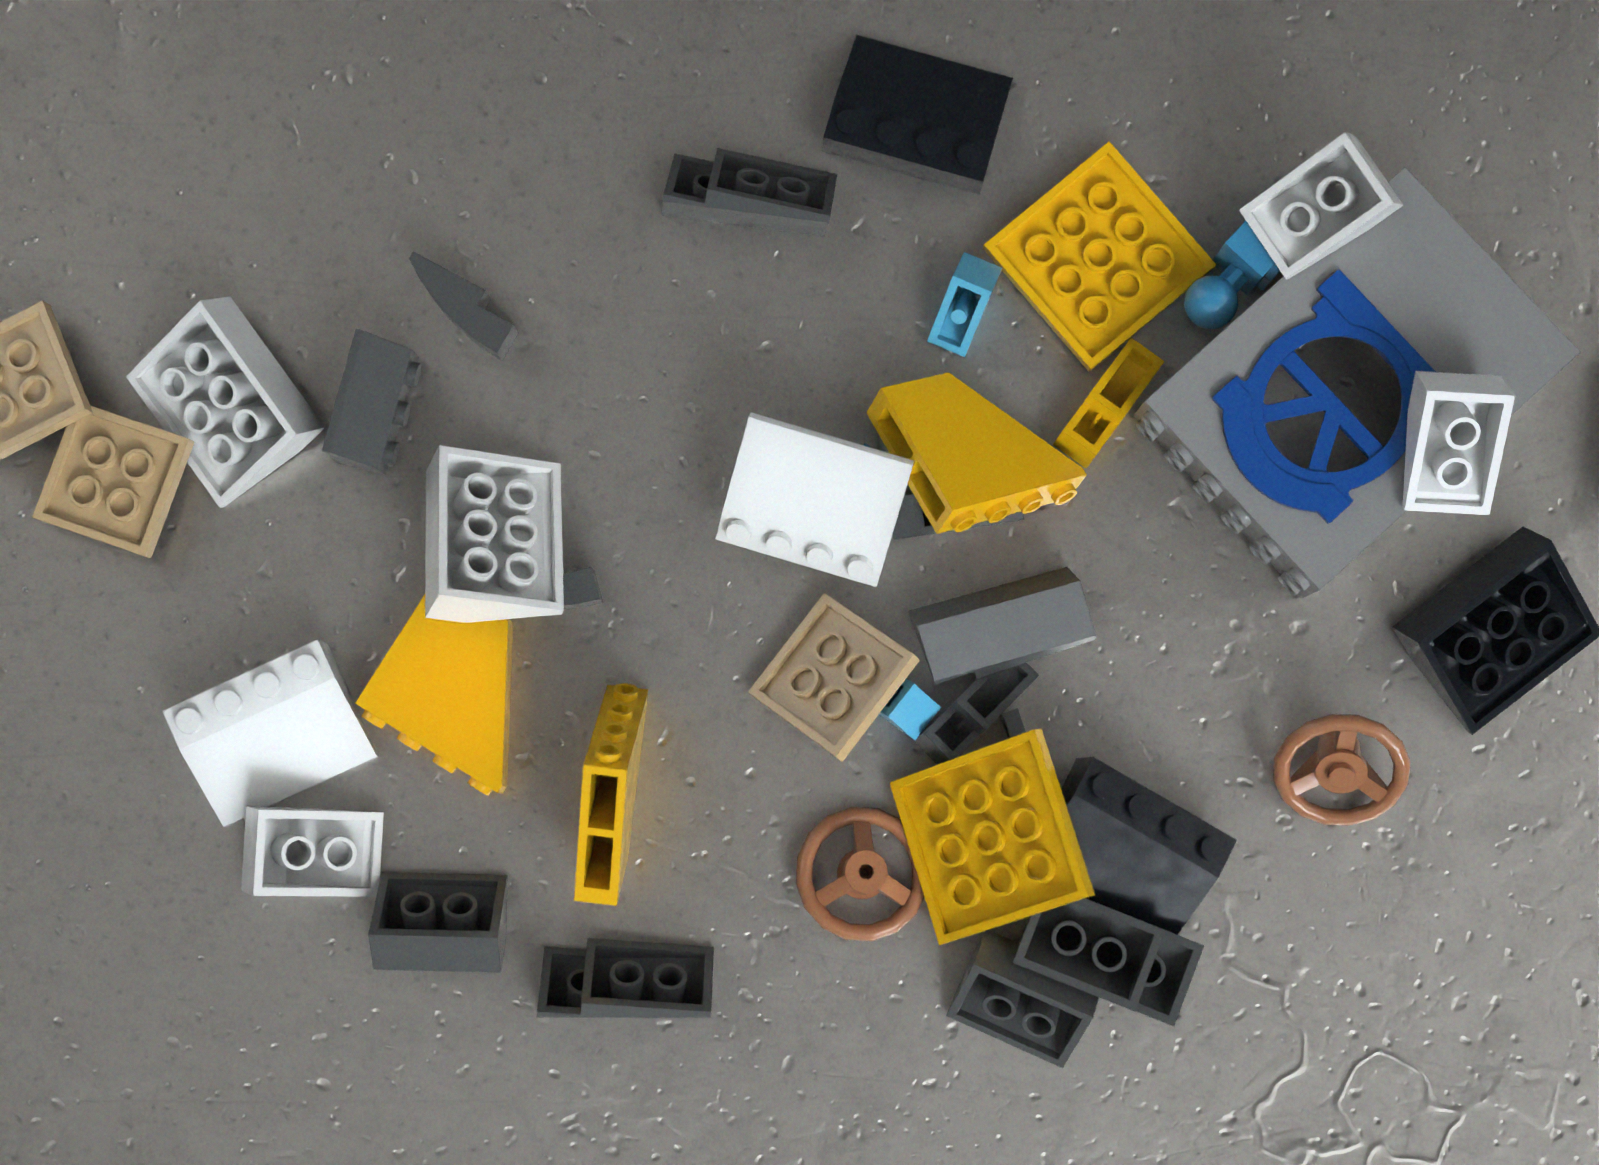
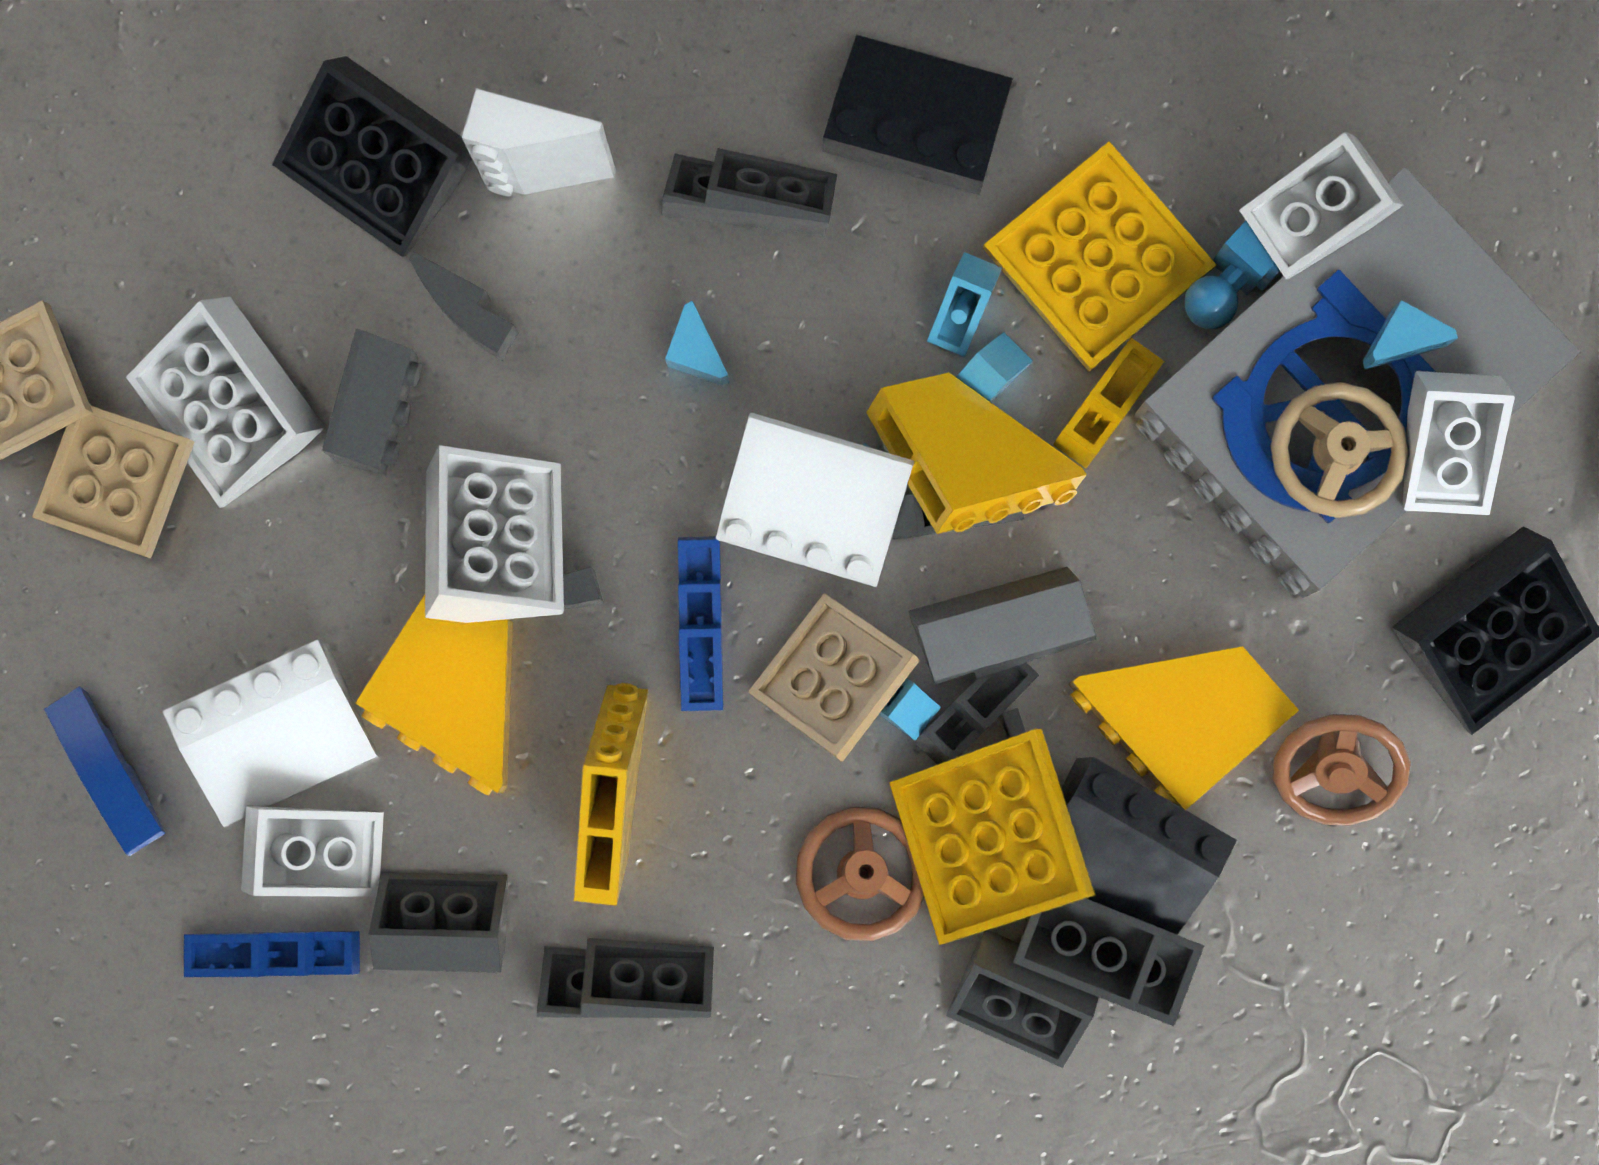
(104, 771): none -> blue slope
(272, 954): none -> blue slope
(372, 154): none -> black slope
(533, 146): none -> white slope
(693, 349): none -> medium azure slope
(700, 624): none -> blue slope
(995, 367): none -> medium azure slope
(1186, 717): none -> yellow slope
(1339, 449): none -> tan piece
(1407, 334): none -> medium azure slope

